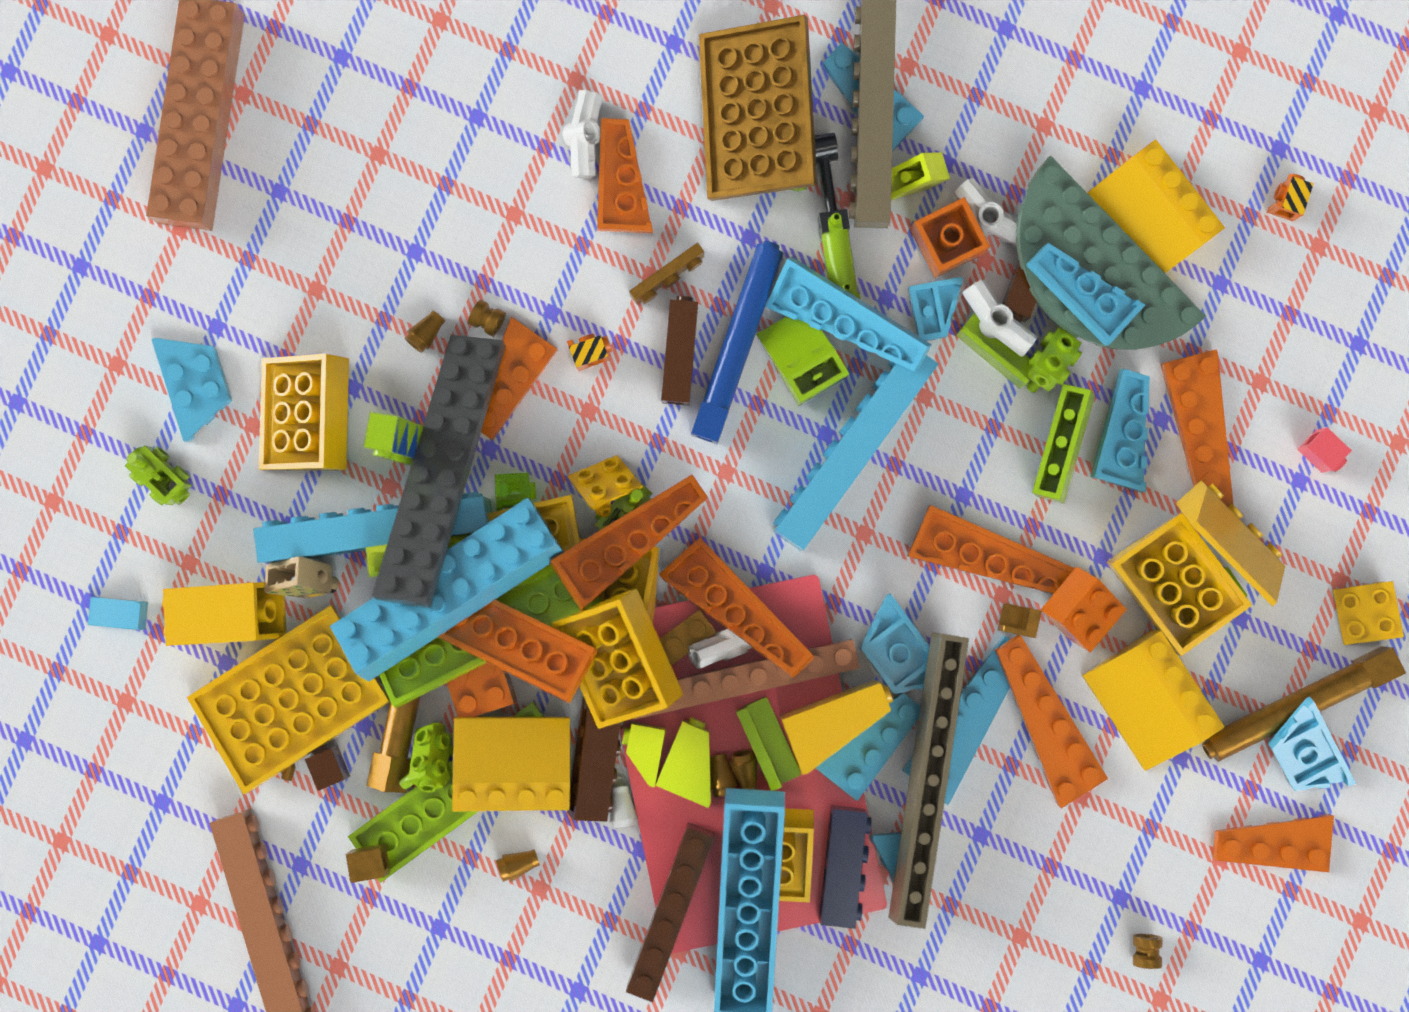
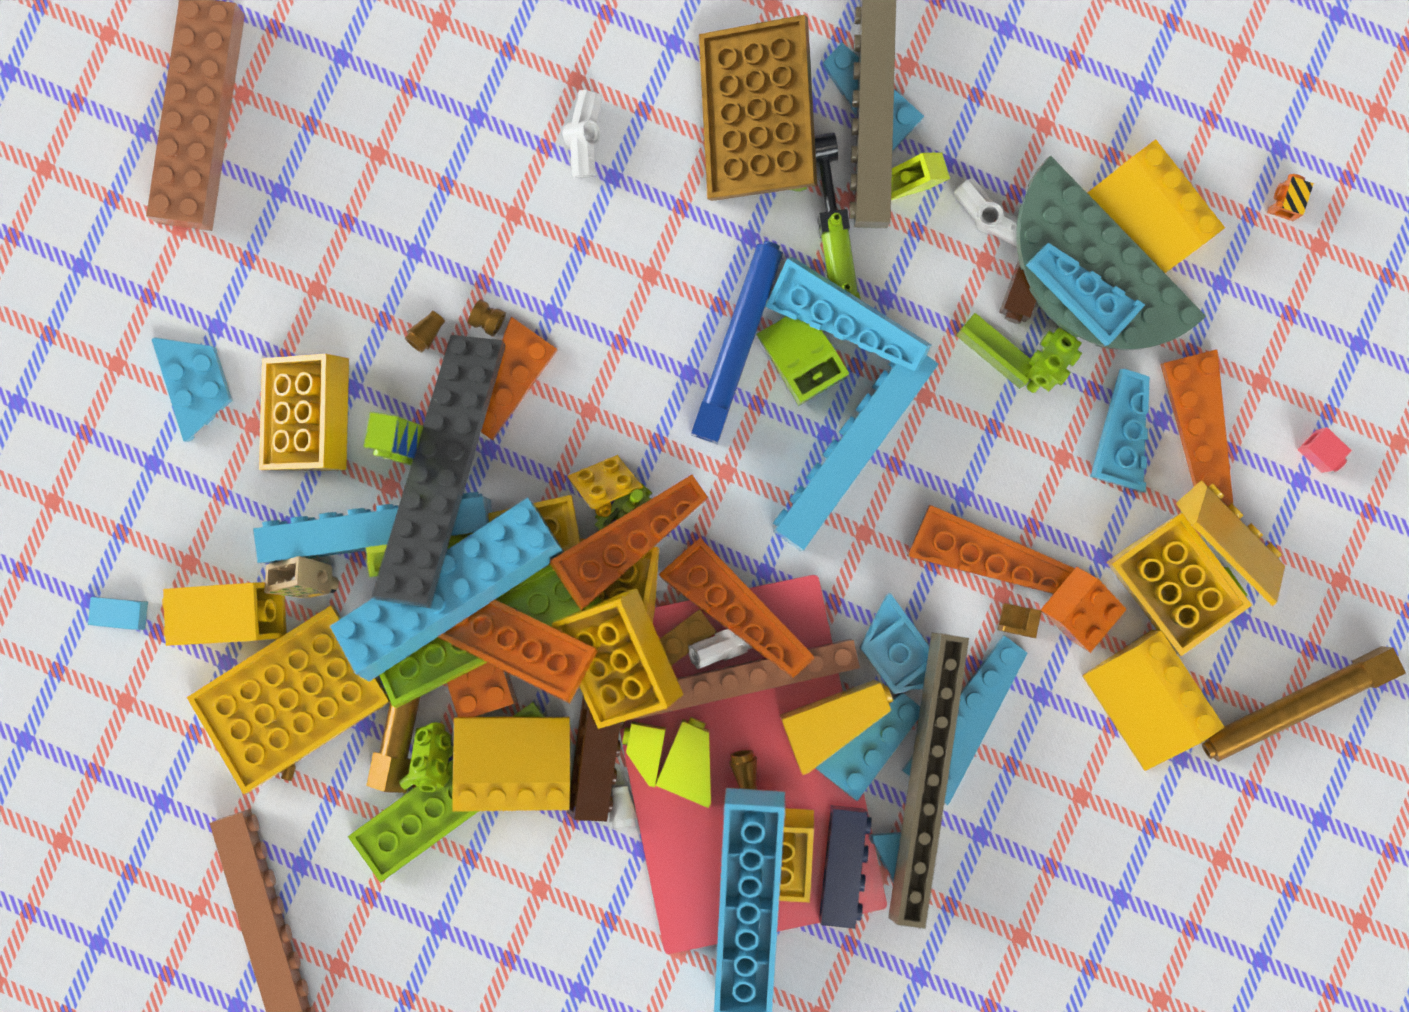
(151, 469): lime brick -> none
(327, 766): reddish brown brick -> none
(368, 863): pearl gold panel -> none
(509, 483): clear neon green brick -> none
(516, 864): pearl gold cone -> none
(590, 351): brick -> none
(620, 191): orange wing -> none
(667, 275): pearl gold plate -> none
(670, 912): reddish brown brick -> none
(679, 351): reddish brown brick -> none
(721, 775): pearl gold cone -> none
(768, 743): lime panel -> none
(934, 307): medium azure wing -> none
(949, 237): orange brick -> none
(1008, 330): white piece -> none
(1057, 741): orange wing -> none
(1063, 443): lime brick -> none
(1147, 951): pearl gold wheel -> none
(1286, 844): orange wing -> none
(1309, 751): medium azure wing -> none
(1368, 613): yellow hinge -> none

